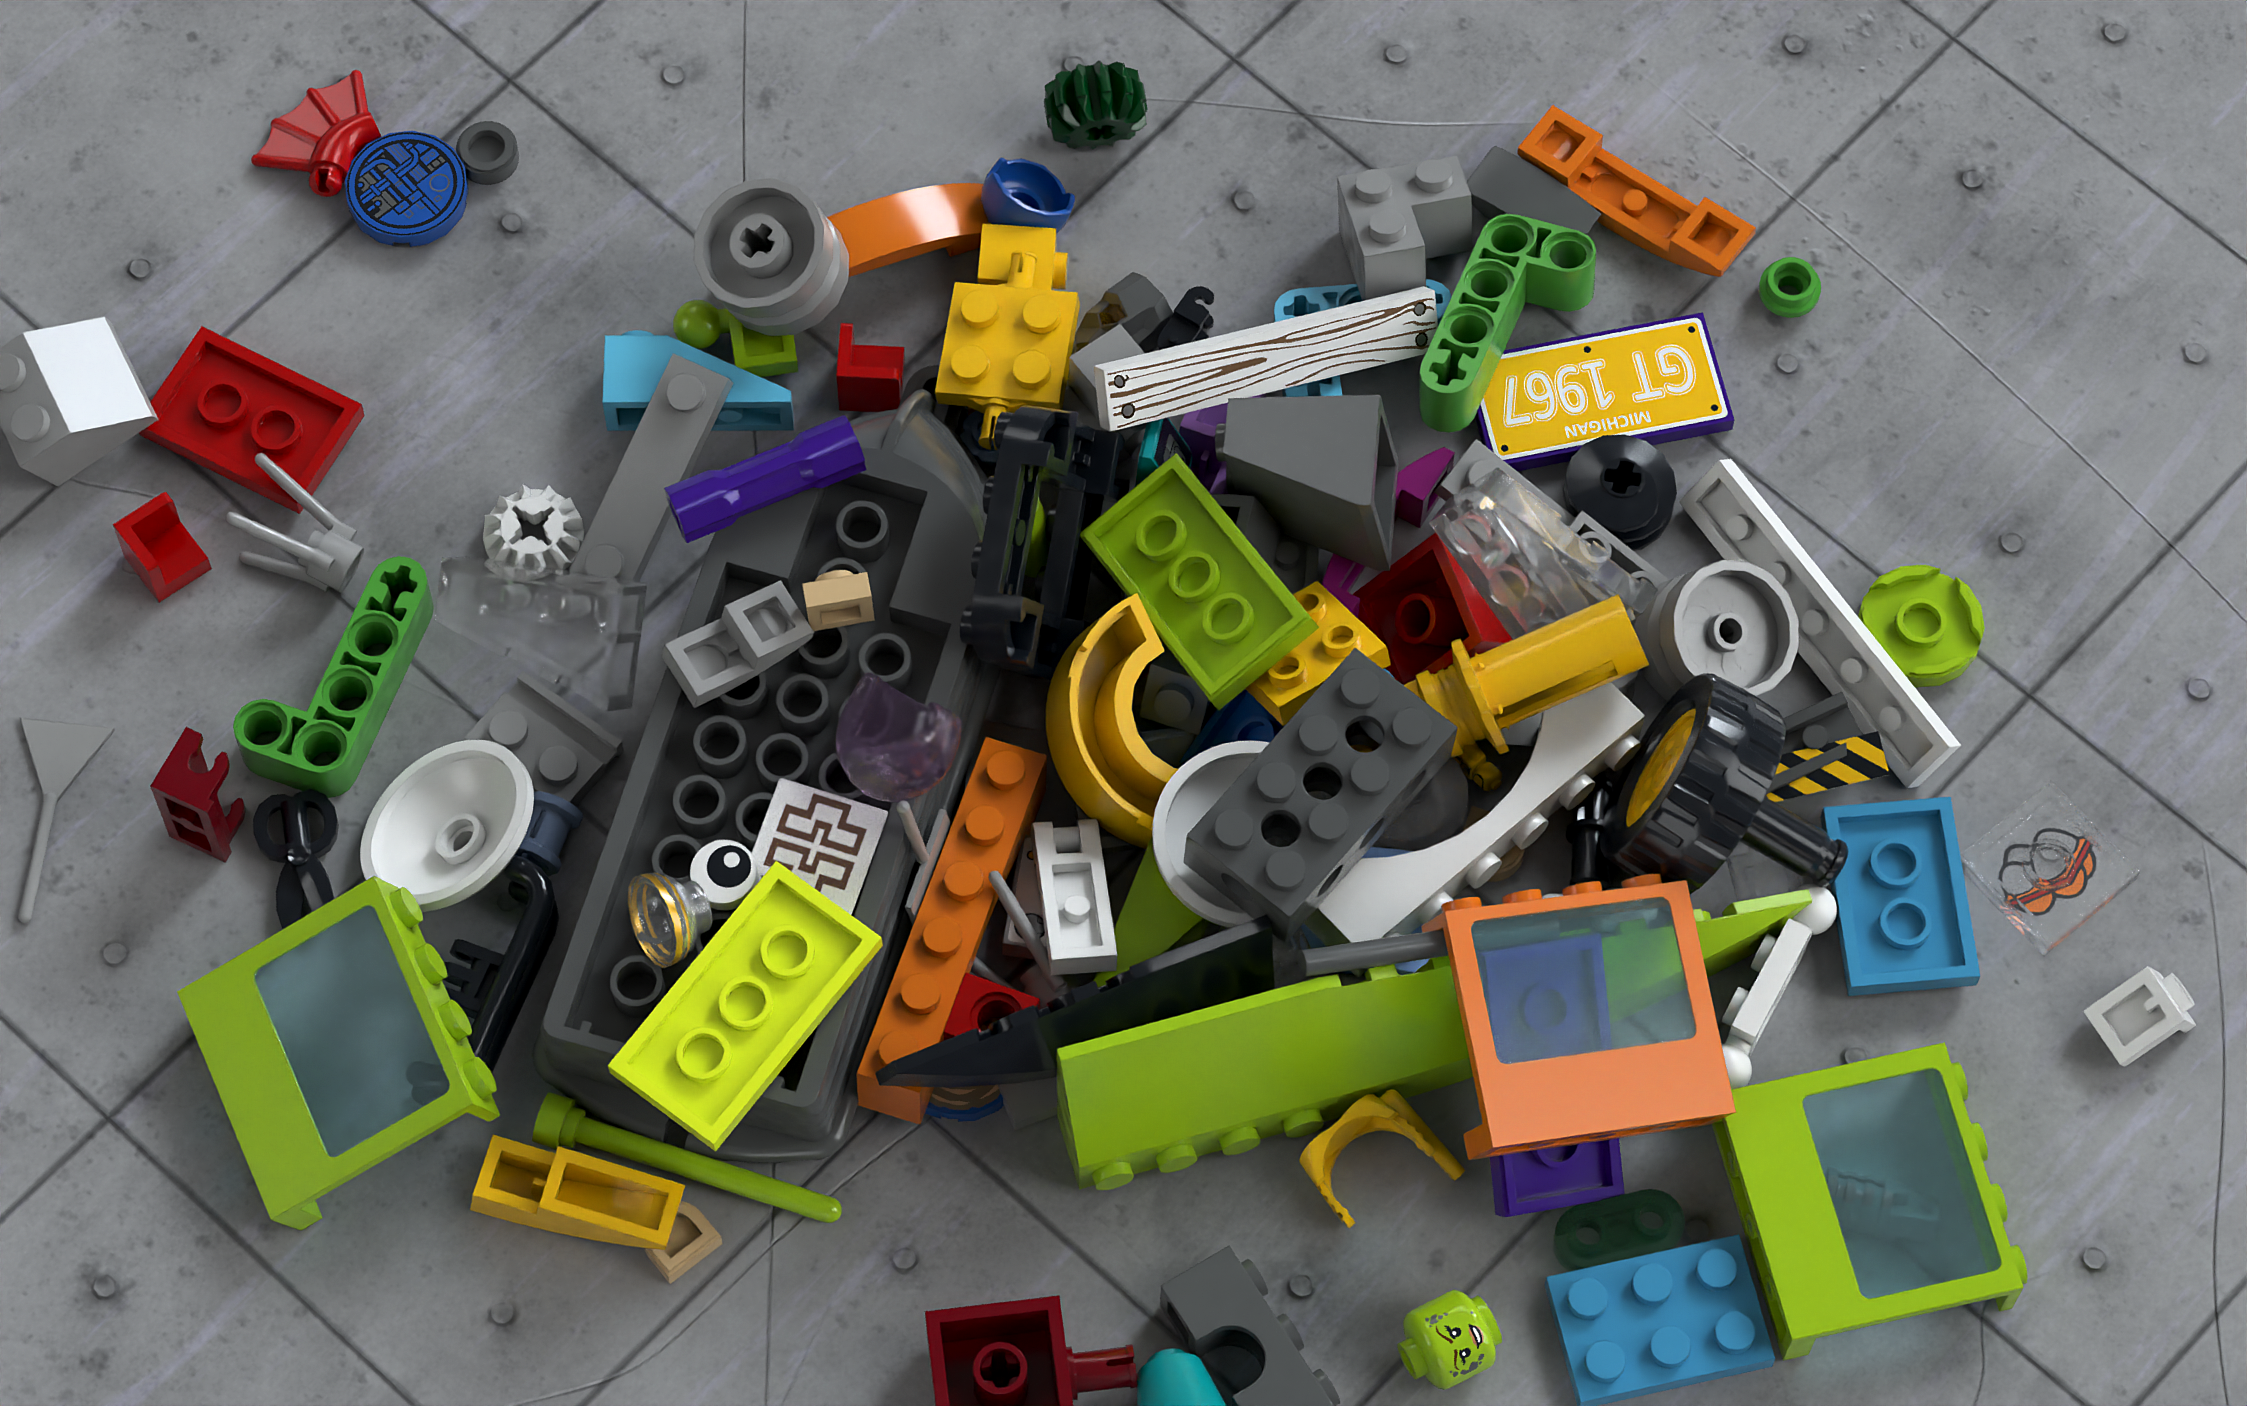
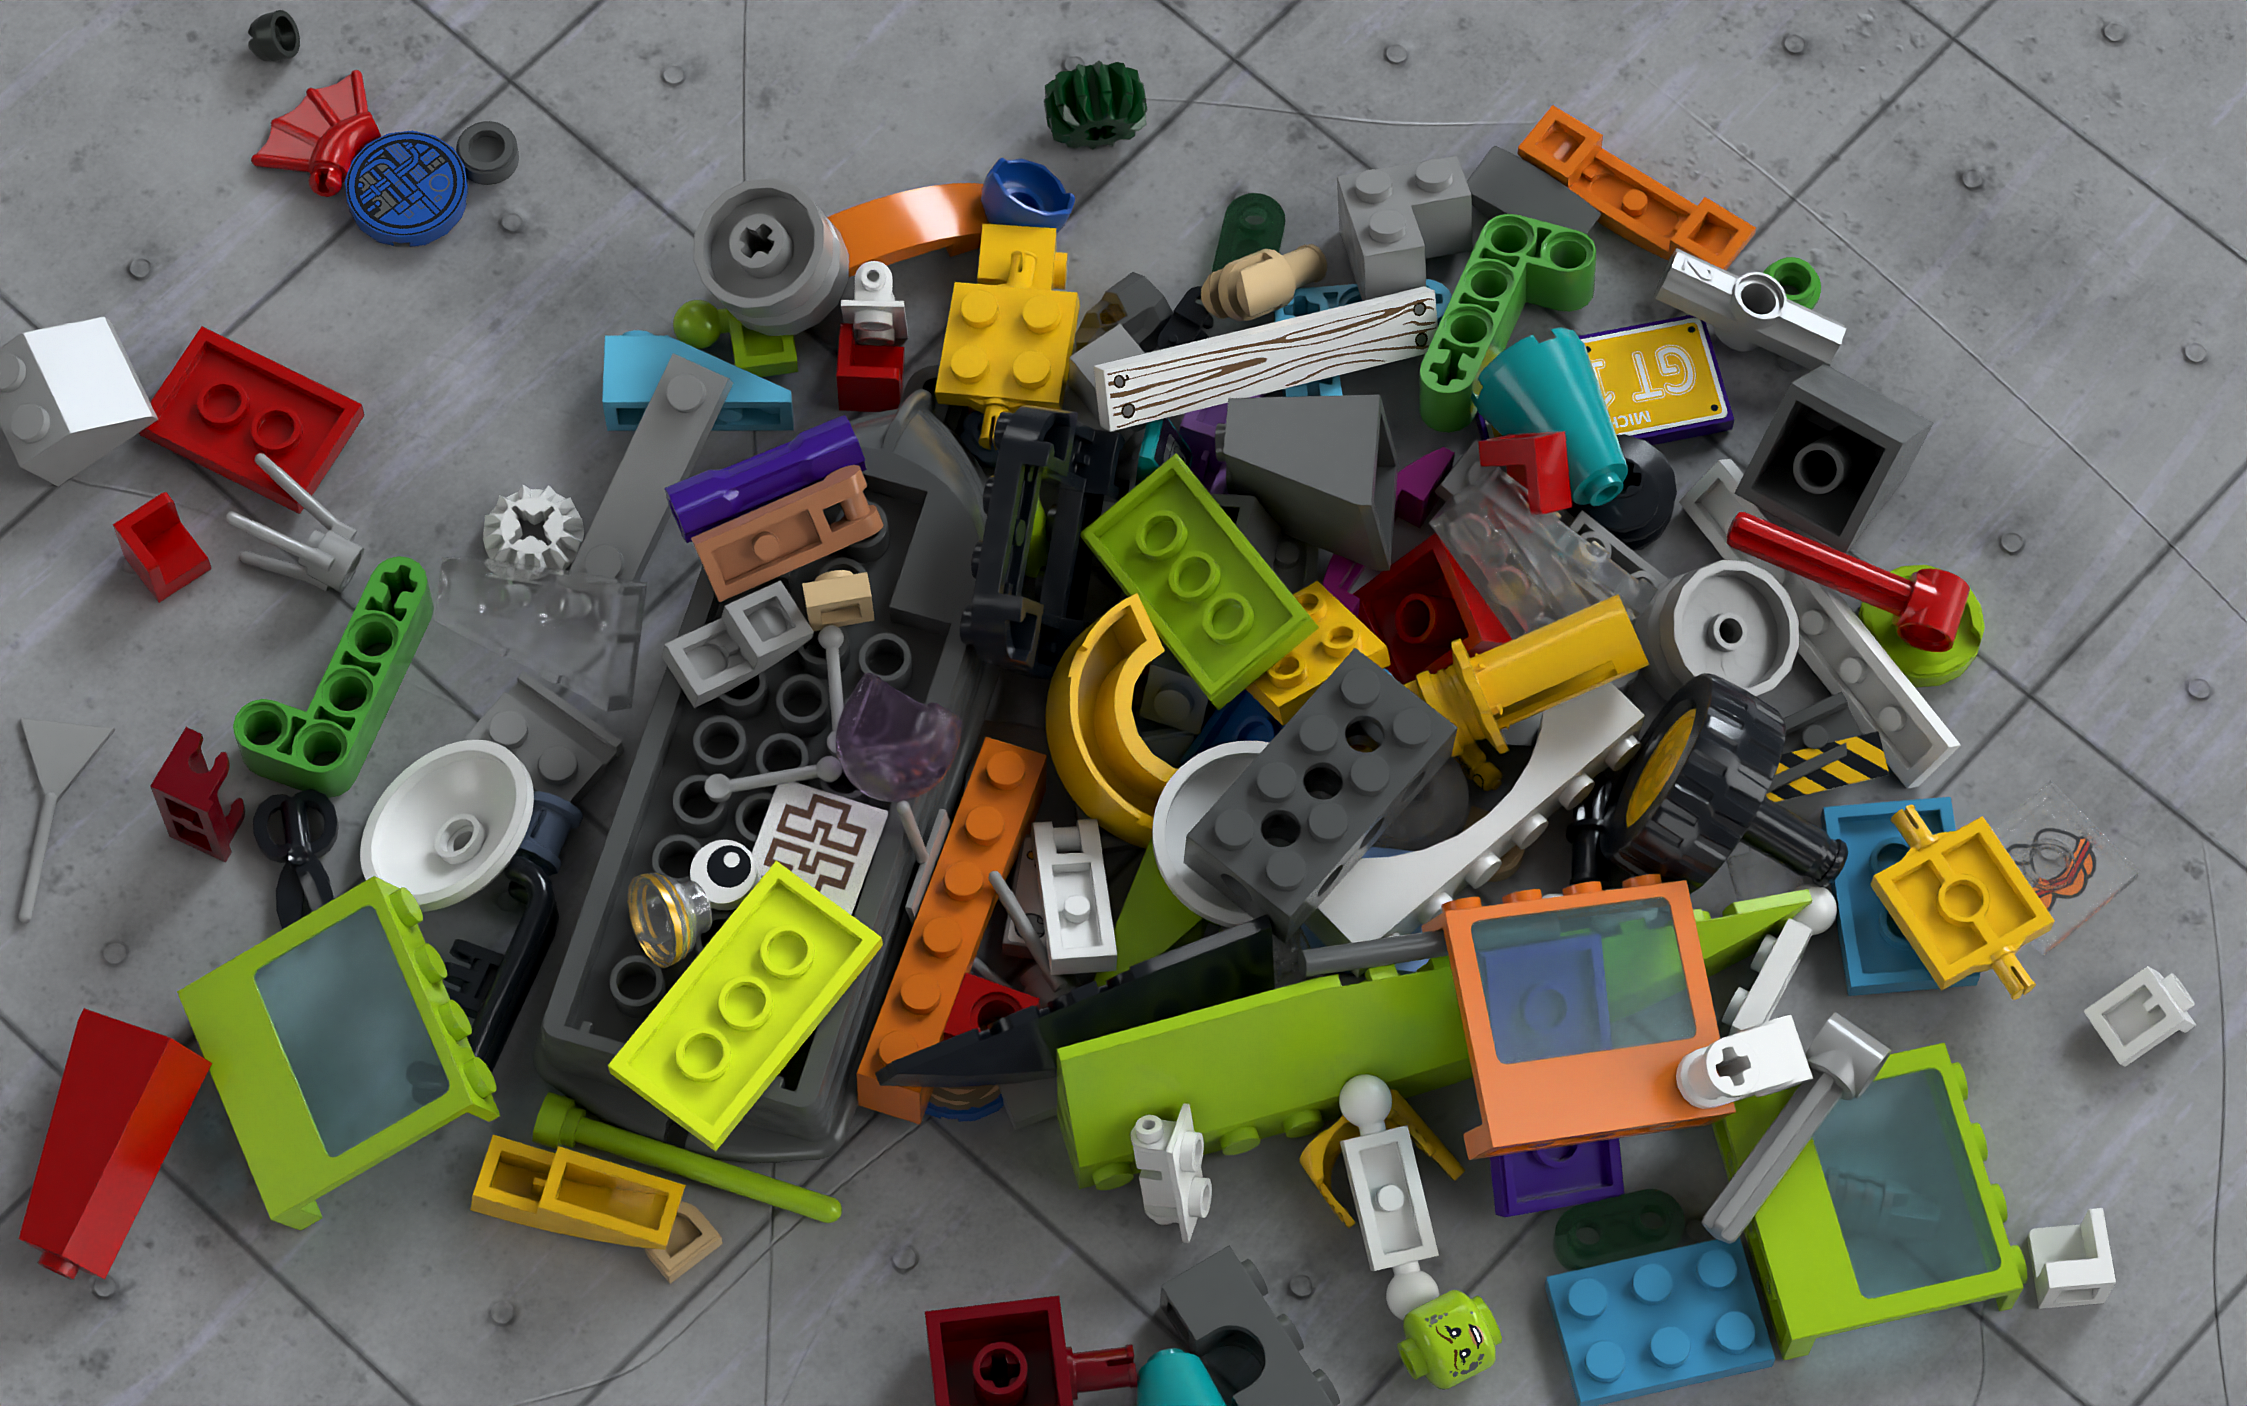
(106, 1141): none -> red slope
(274, 36): none -> pearl dark grey hinge
(720, 788): none -> light grey hinge
(786, 533): none -> nougat plate
(831, 639): none -> light grey hinge
(874, 310): none -> white hinge
(1171, 1170): none -> white hinge
(1241, 238): none -> clear green plate
(1261, 282): none -> tan arm
(1388, 1194): none -> white plate
(1536, 463): none -> red panel
(1554, 390): none -> teal cone
(1749, 311): none -> light grey piece
(1749, 1064): none -> white piece
(1832, 456): none -> dark grey slope
(1842, 1067): none -> light grey axle
(1923, 607): none -> red axle
(1962, 902): none -> yellow plate
(2072, 1262): none -> white panel

